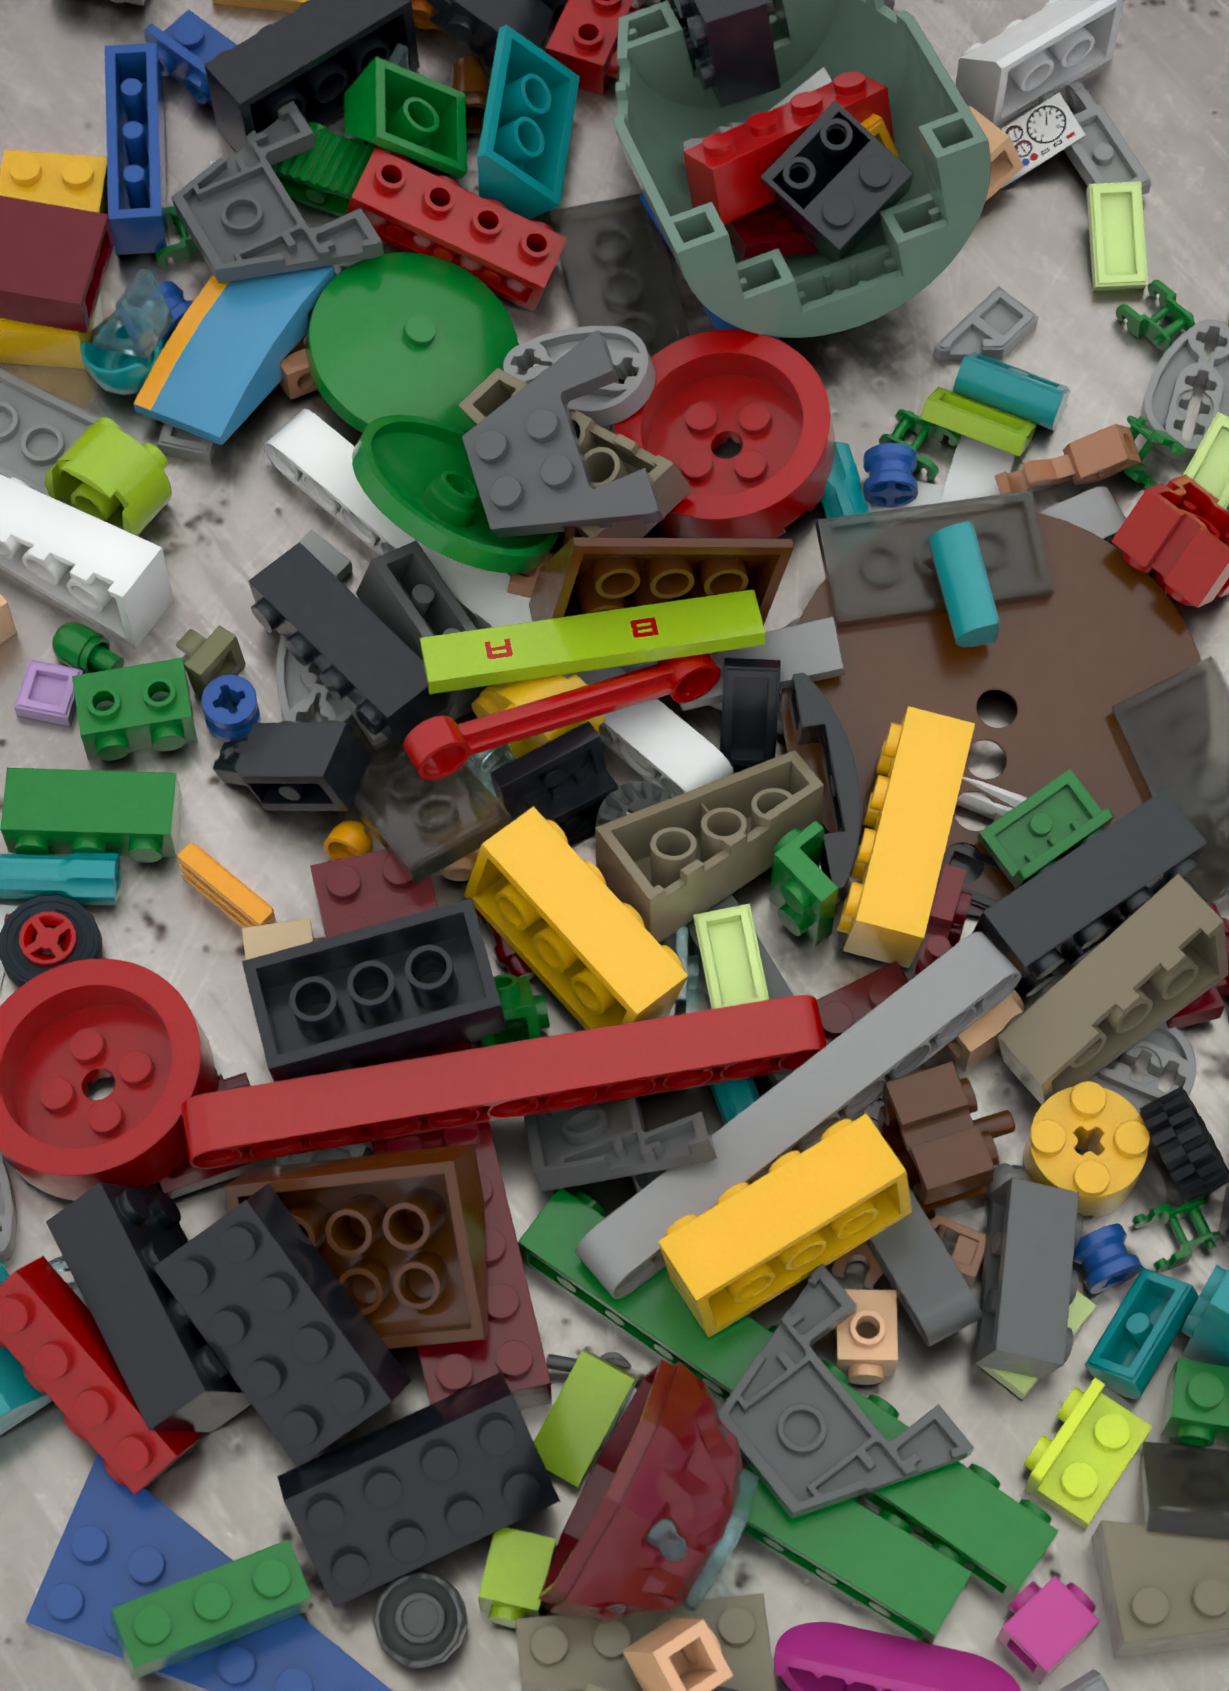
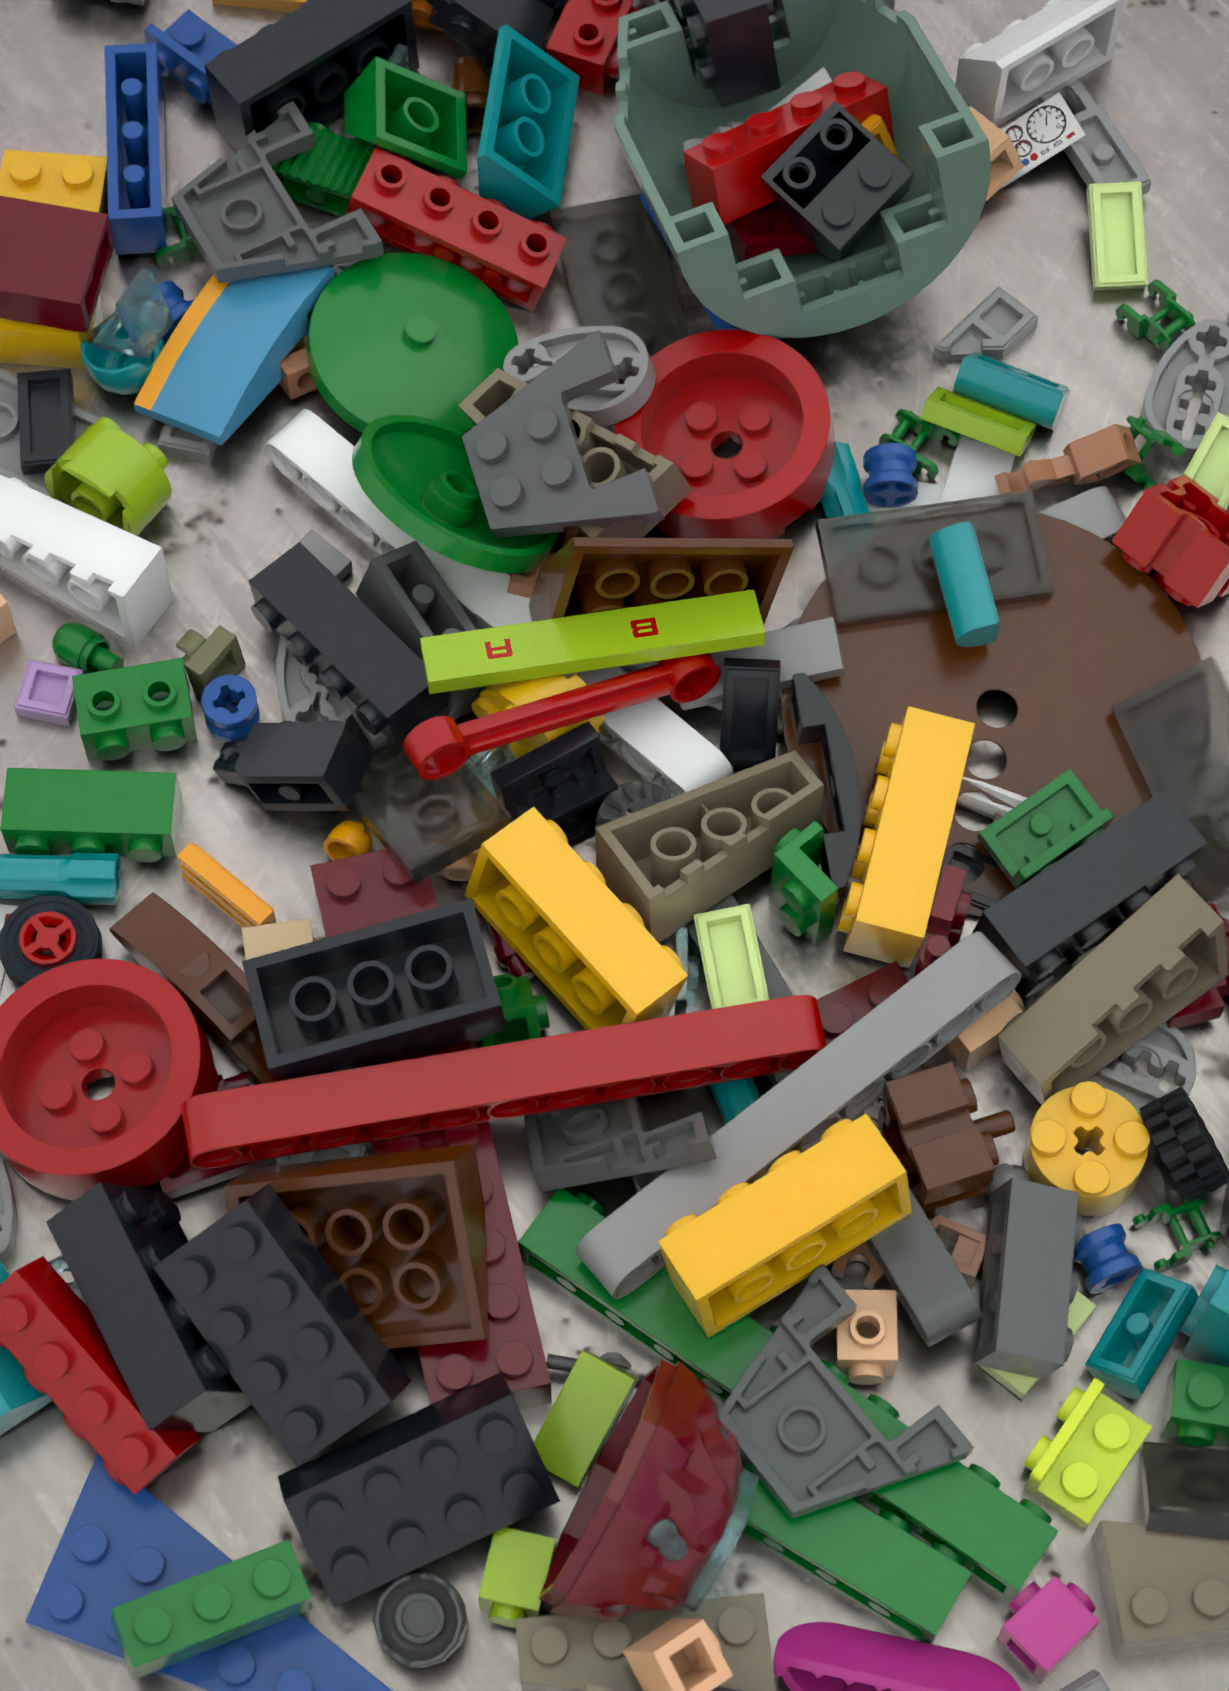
(45, 418): none -> black tile
(202, 975): none -> reddish brown slope

